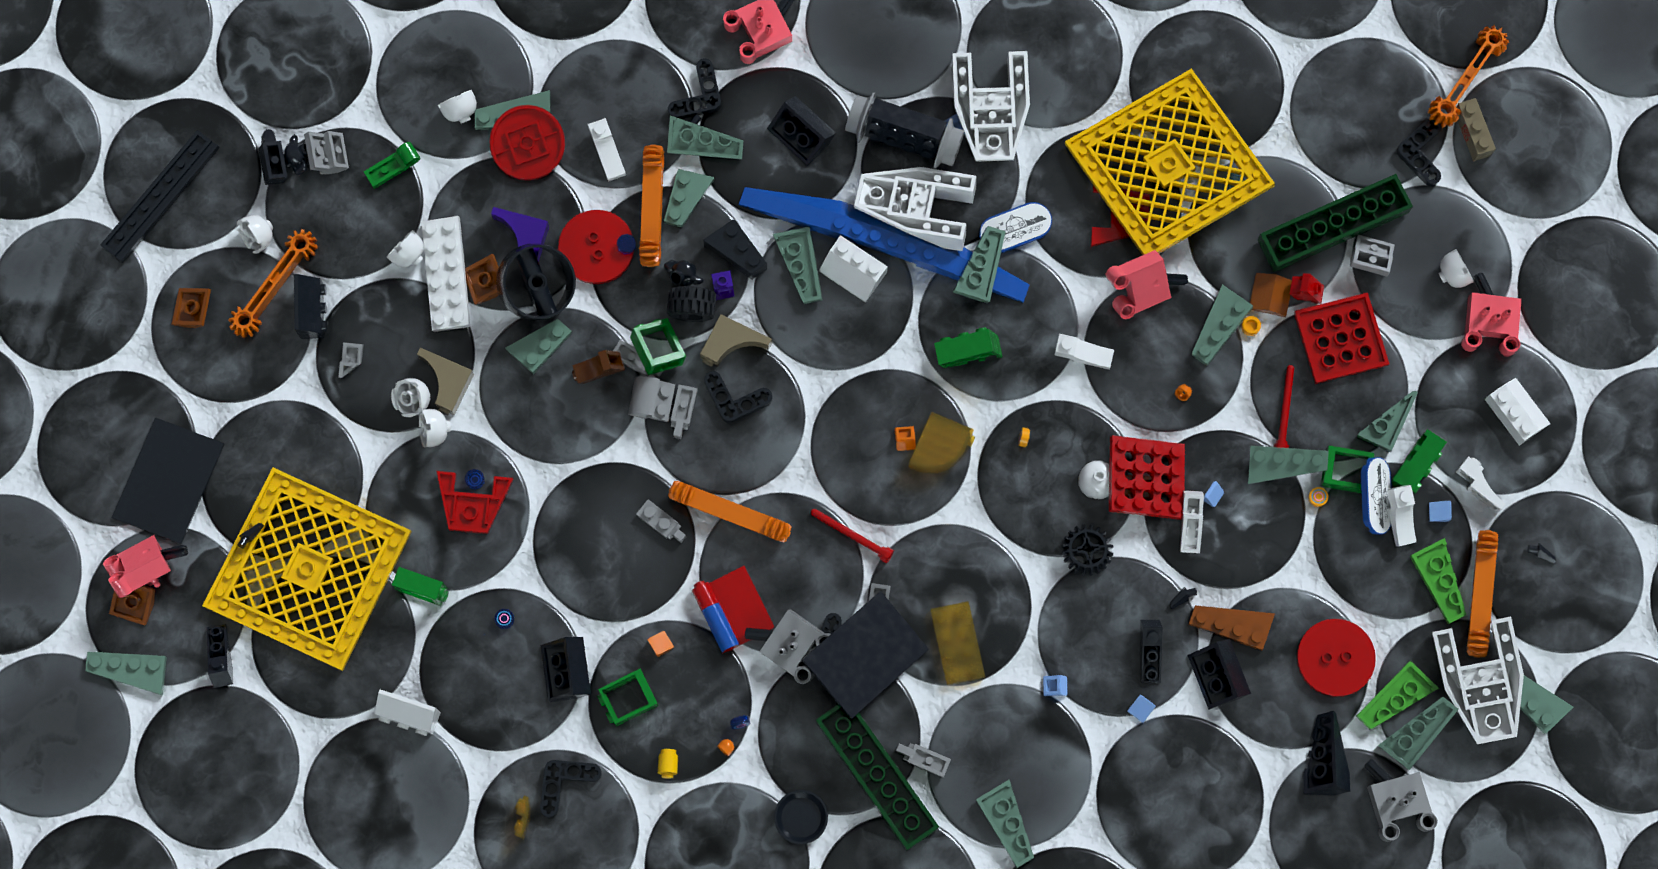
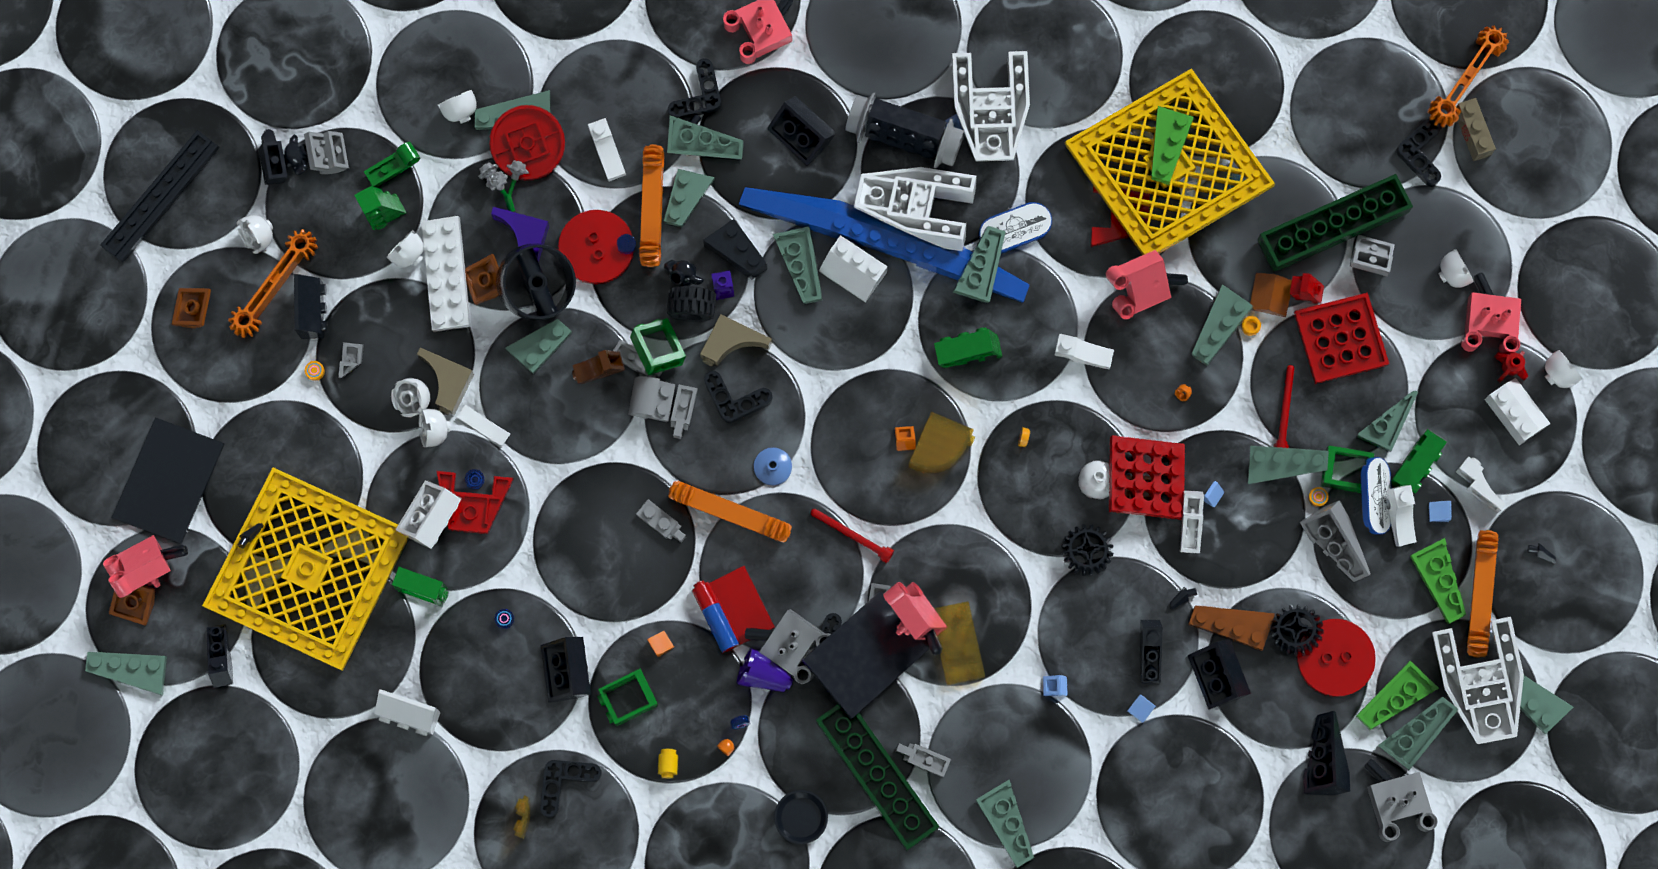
(314, 370): none -> light orange tile
(379, 206): none -> green wedge
(428, 514): none -> white slope
(483, 425): none -> white sticker
(496, 180): none -> light grey plant
(763, 673): none -> dark purple cone
(775, 475): none -> medium blue dish
(916, 614): none -> coral piece
(1170, 138): none -> bright green wing
(1304, 631): none -> black gear
(1335, 535): none -> light grey wedge
(1512, 365): none -> red brick
(1560, 371): none -> white cylinder

